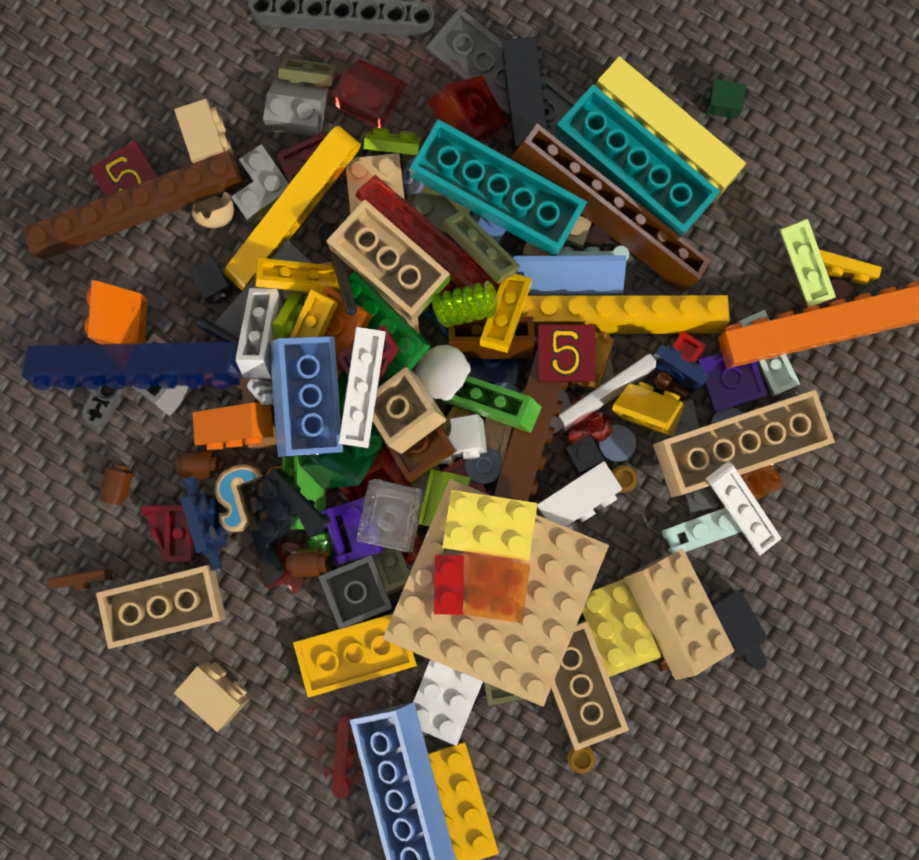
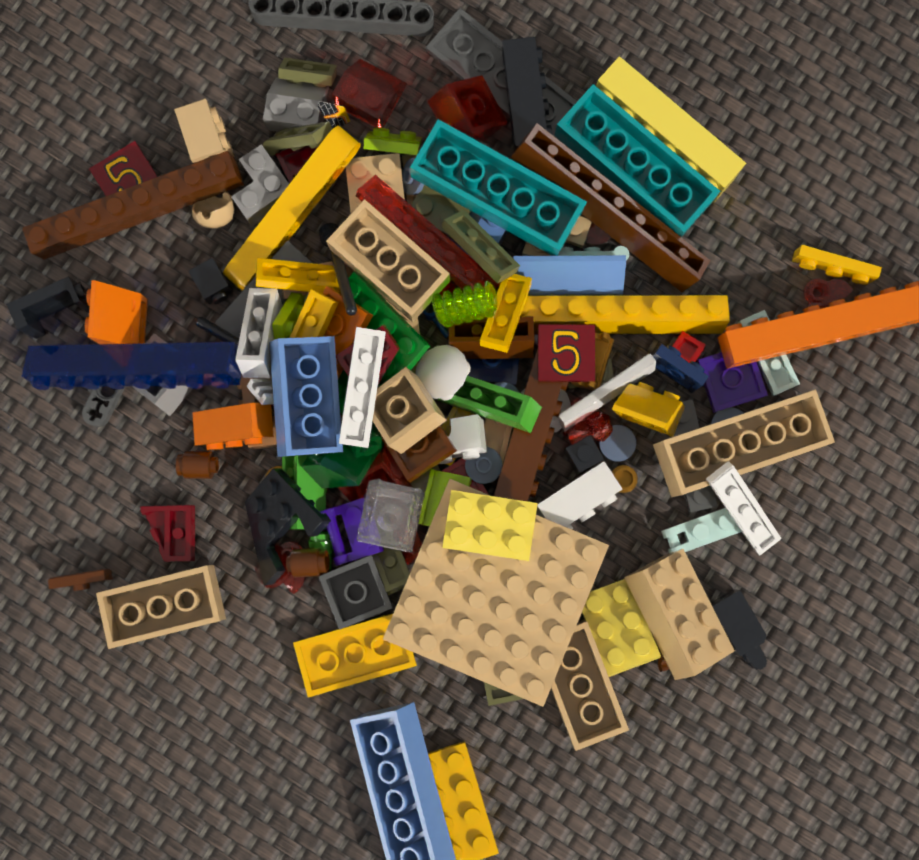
(45, 302): none -> black panel
(116, 484): reddish brown brick -> none
(204, 523): dark blue plate -> none
(212, 695): tan brick -> none
(230, 495): tan animal -> none
(297, 137): none -> olive plate
(334, 114): none -> sticker
(343, 757): clear red plate -> none
(445, 701): white plate -> none
(449, 584): red plate -> none
(496, 589): clear orange plate -> none
(581, 760): pearl gold plate -> none
(664, 382): reddish brown arm -> none
(724, 98): dark green brick -> none
(763, 481): clear orange slope -> none
(807, 262): yellowish green plate -> none

